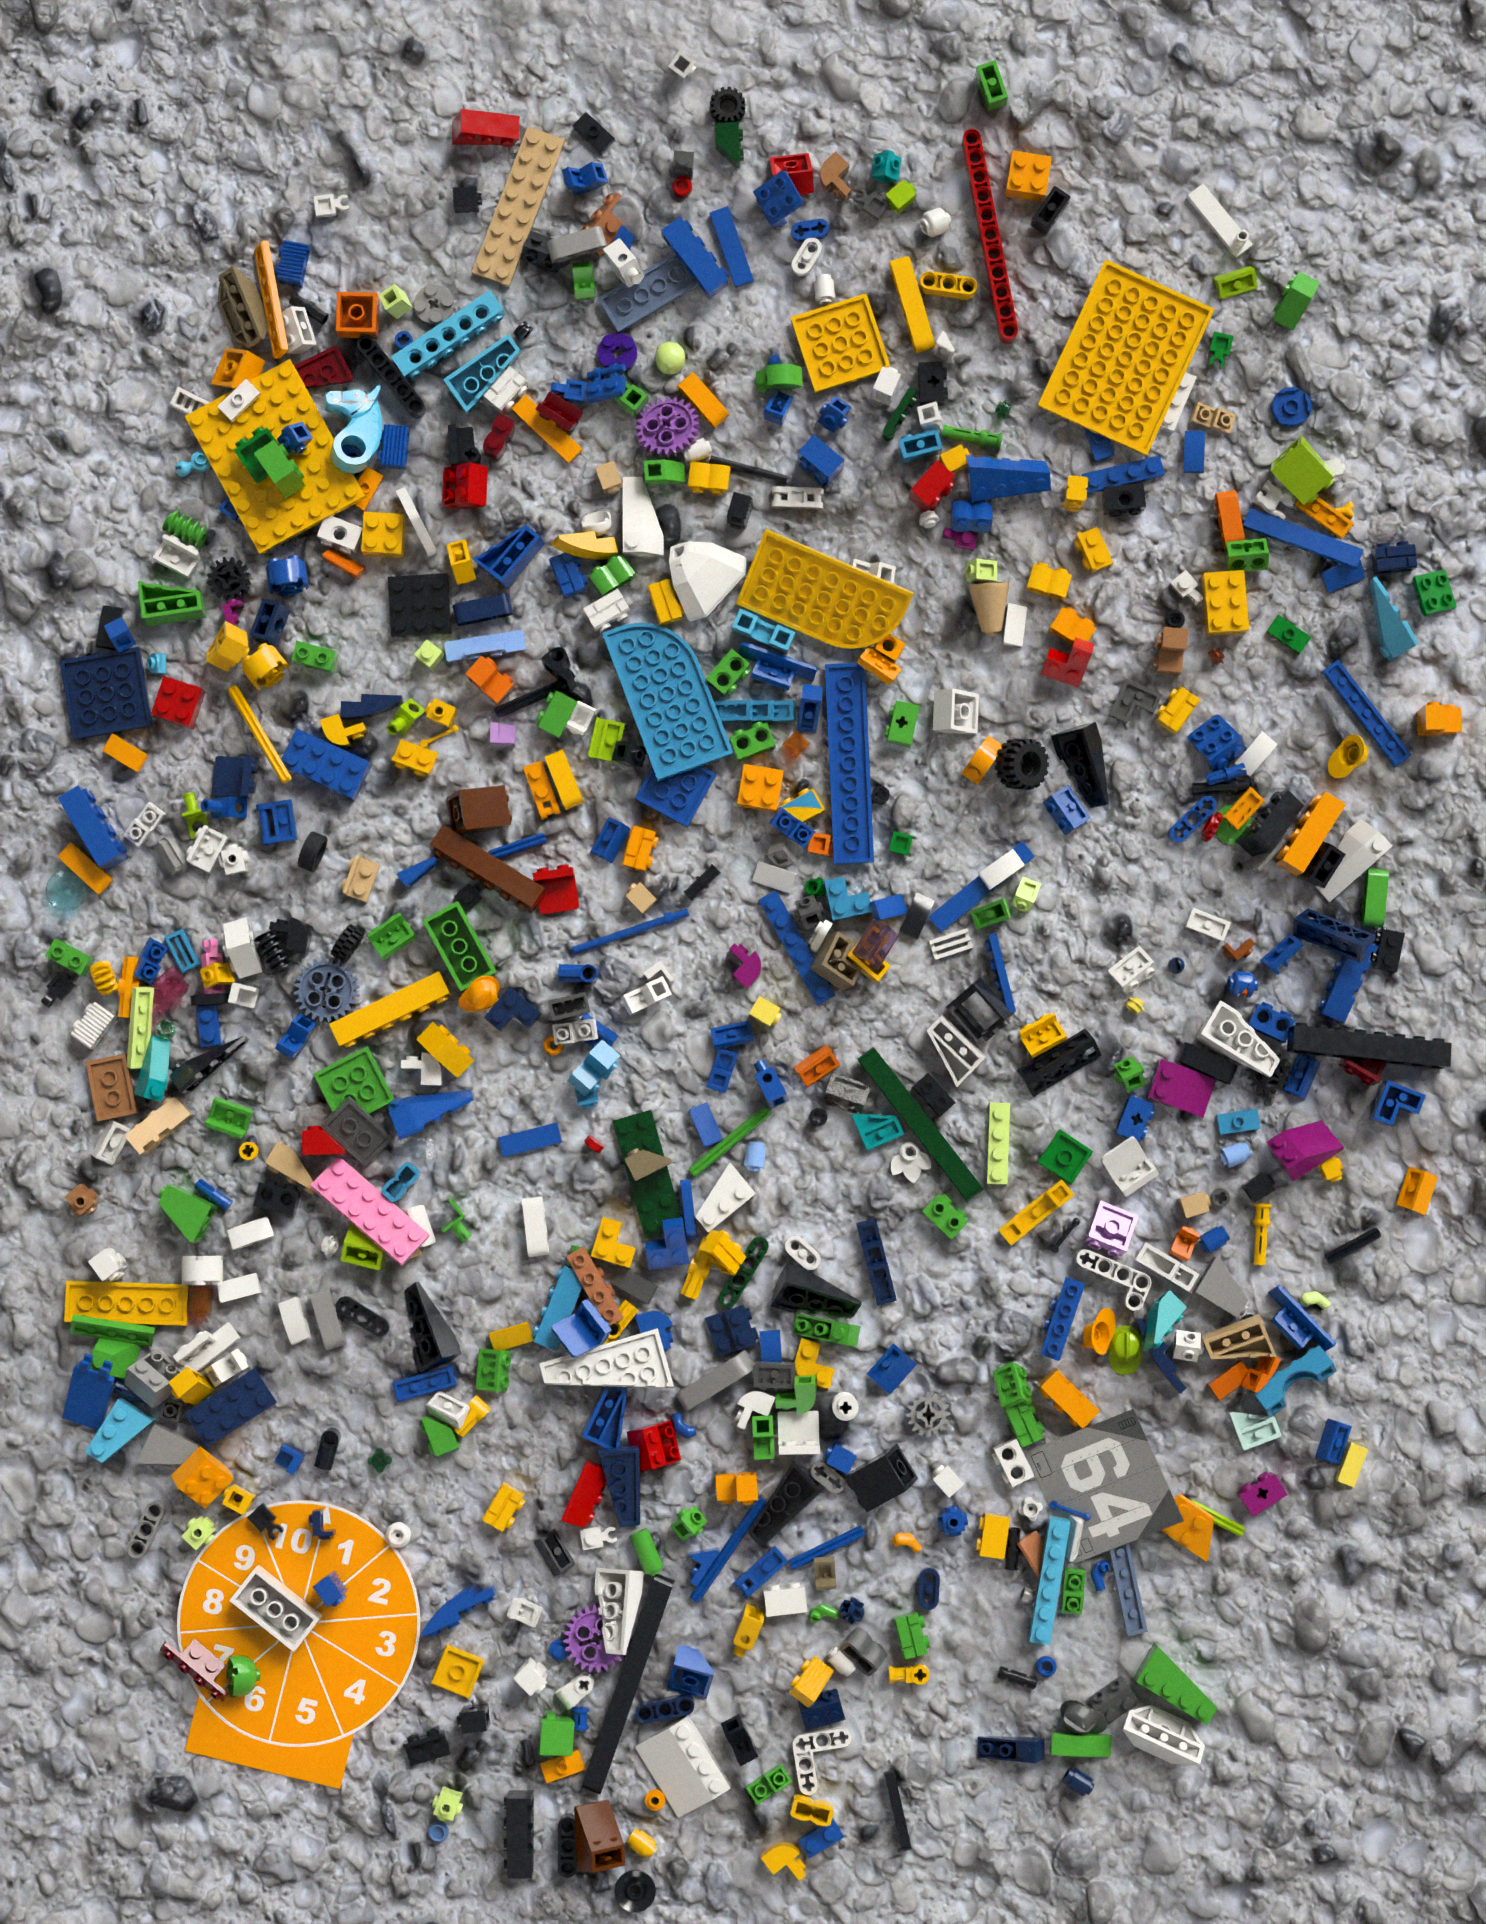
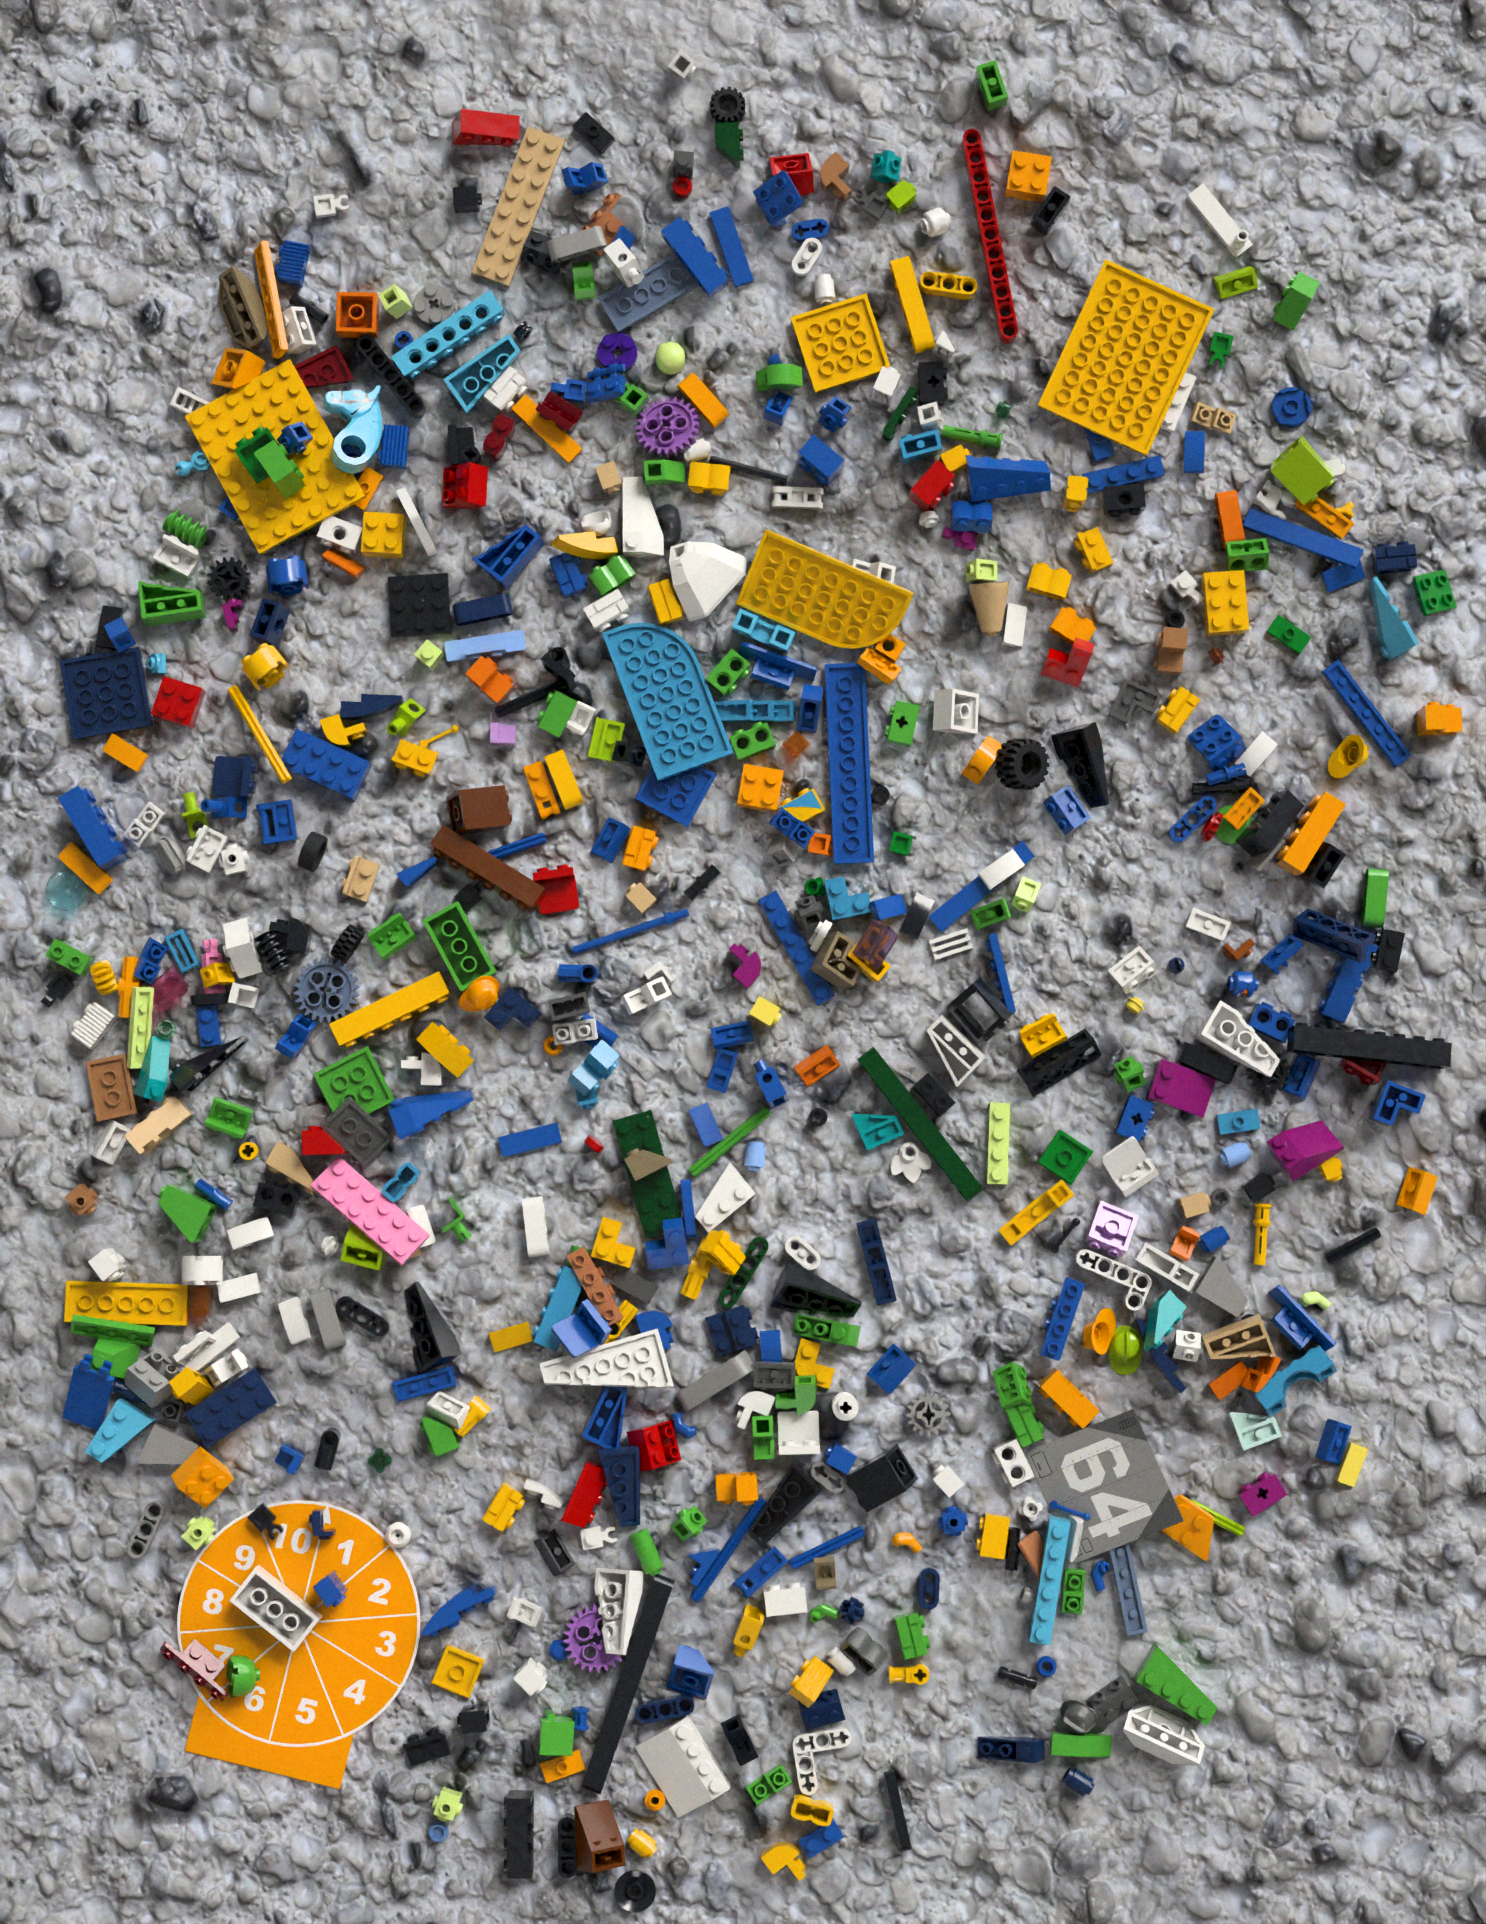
(228, 647): yellow brick -> none
(239, 400): white plate -> none
(239, 1506): yellow brick -> none
(314, 657): bright green brick -> none
(441, 713): yellow brick -> none
(461, 562): yellow slope -> none
(493, 1370): bright green bracket -> none
(550, 1499): none -> white slope
(573, 1692): white piece -> none
(739, 510): black brick -> none
(774, 877): white slope -> none
(846, 1093): clear smoke bracket -> none
(945, 1216): bright green brick -> none
(1362, 848): white wedge -> none

